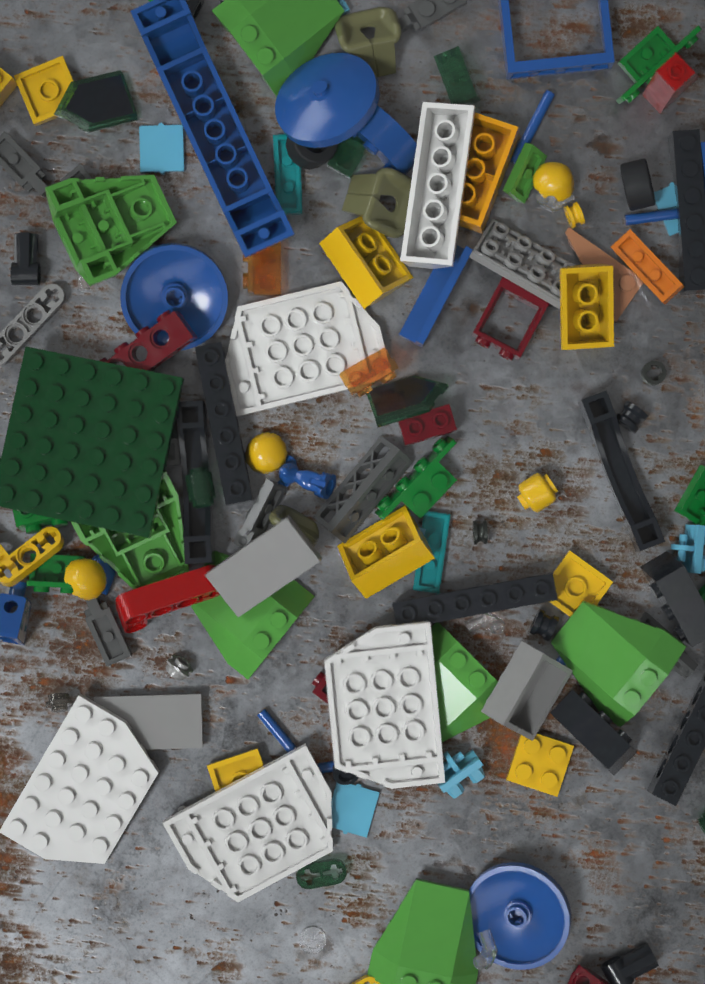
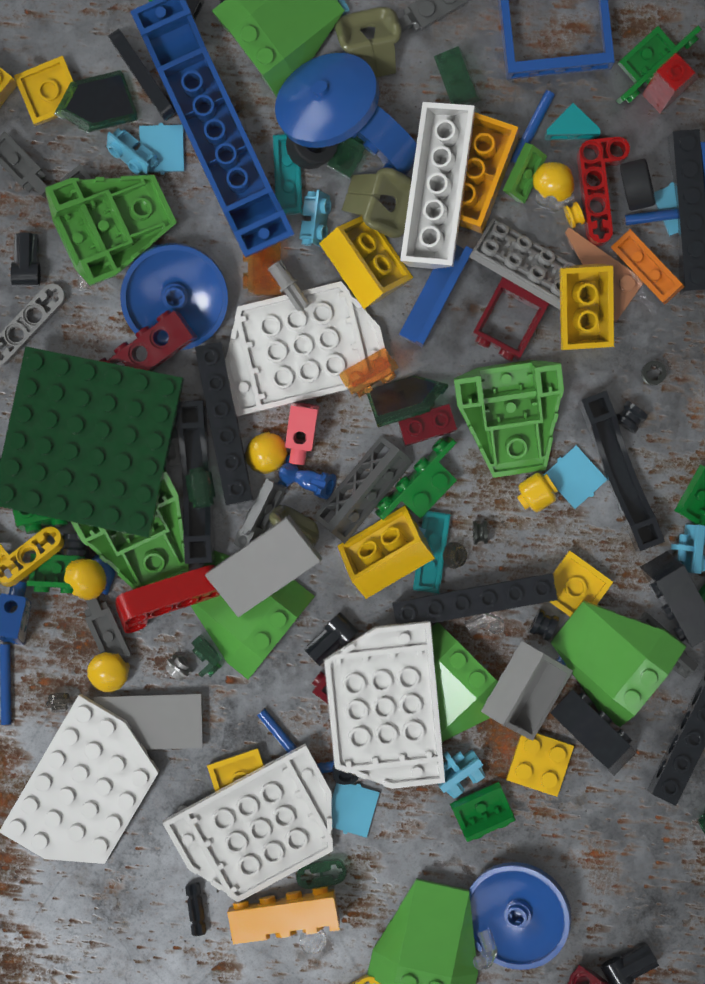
(5, 684): none -> blue bar
(74, 545): none -> black wheel
(108, 672): none -> yellow hair
(122, 146): none -> medium azure hinge
(141, 74): none -> black beam
(195, 909): none -> black axle
(206, 651): none -> clear green bracket
(284, 915): none -> light orange wedge
(288, 285): none -> light grey axle
(304, 419): none -> coral torso
(317, 206): none -> medium azure hinge
(333, 636): none -> black piece
(454, 555): none -> clear smoke plate
(482, 812): none -> green bracket
(512, 413): none -> bright green wedge
(572, 125): none -> teal slope
(575, 477): none -> medium azure piece
(598, 193): none -> red beam

